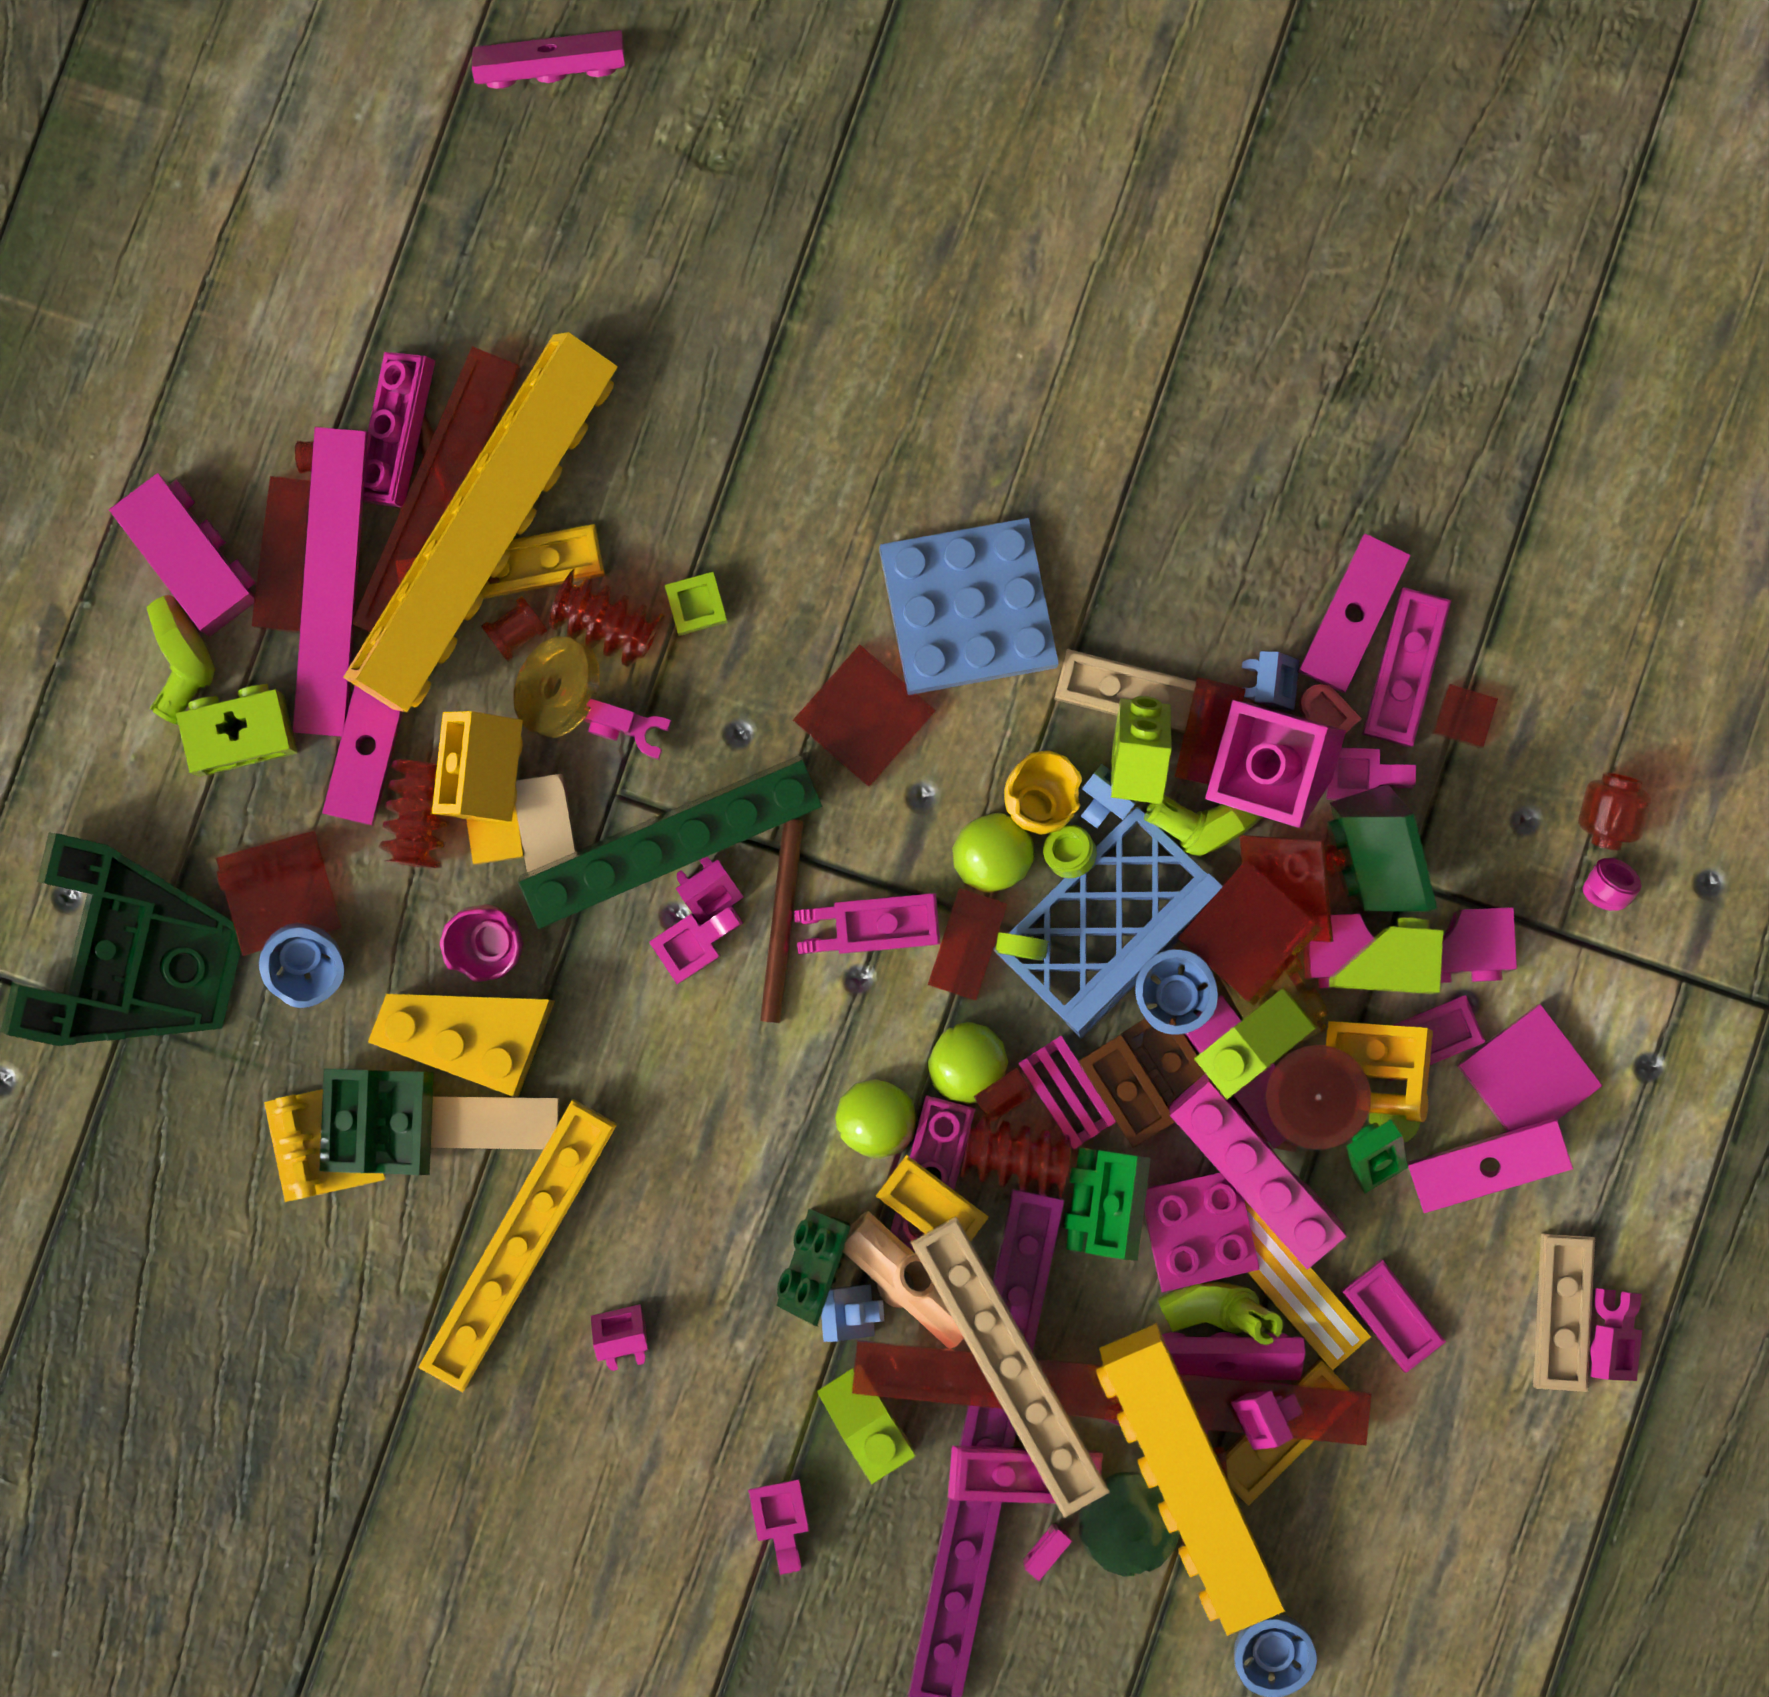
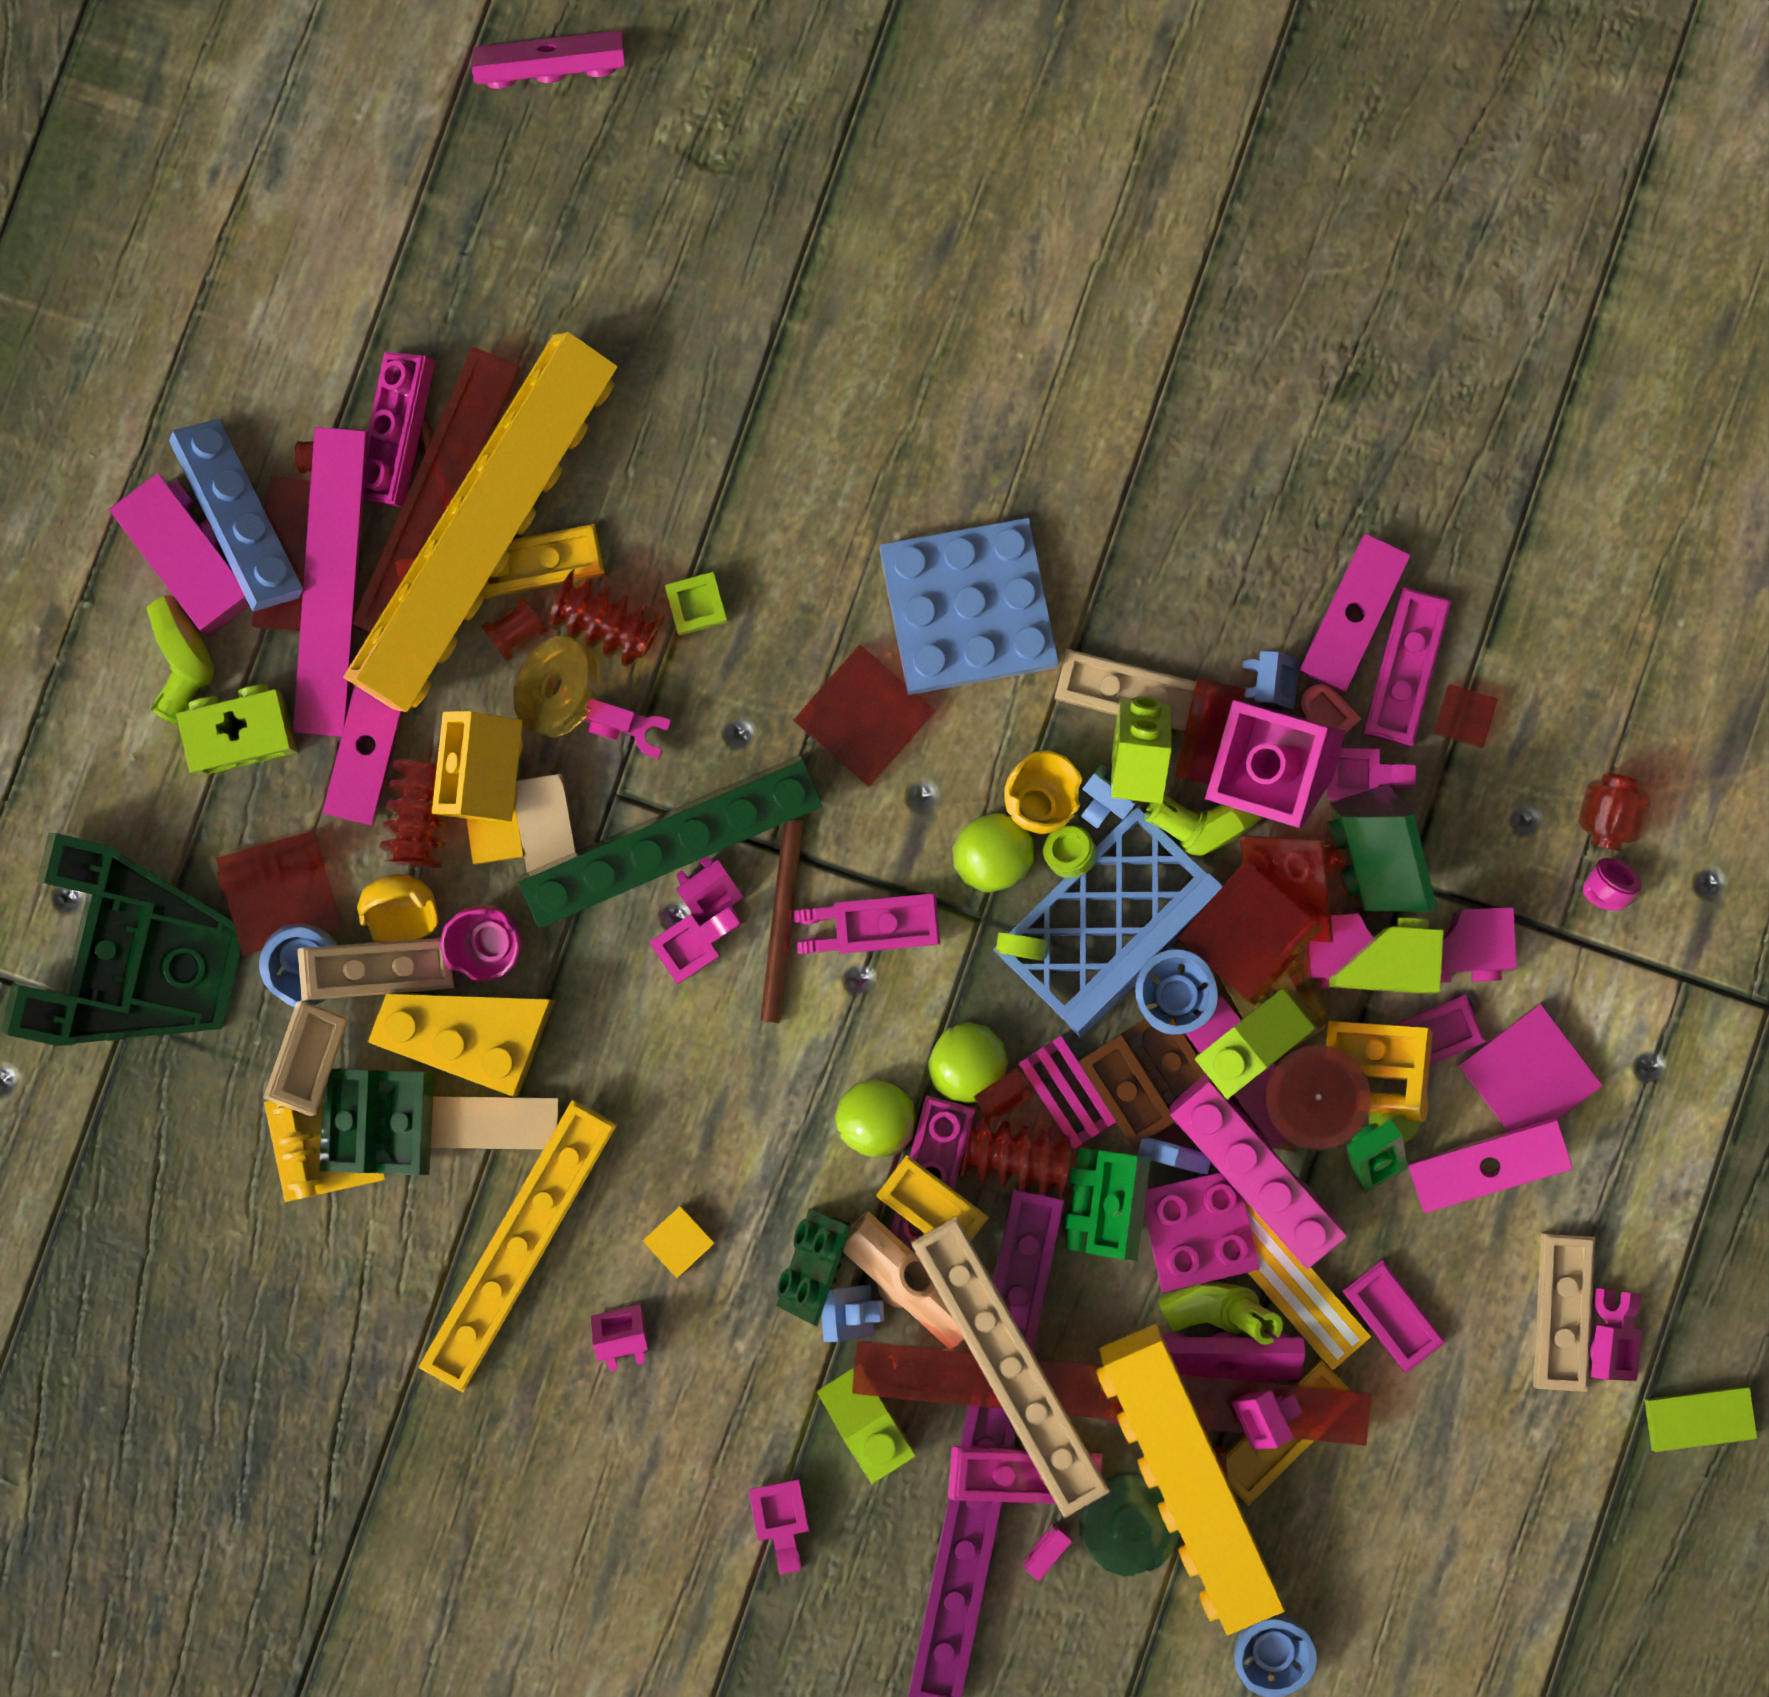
(235, 515): none -> medium blue plate
(305, 1058): none -> tan tile
(373, 969): none -> tan tile
(398, 908): none -> yellow hair
(678, 1241): none -> yellow tile
(967, 944): clear red tile -> none
(1174, 1155): none -> medium blue tile
(1700, 1419): none -> lime tile

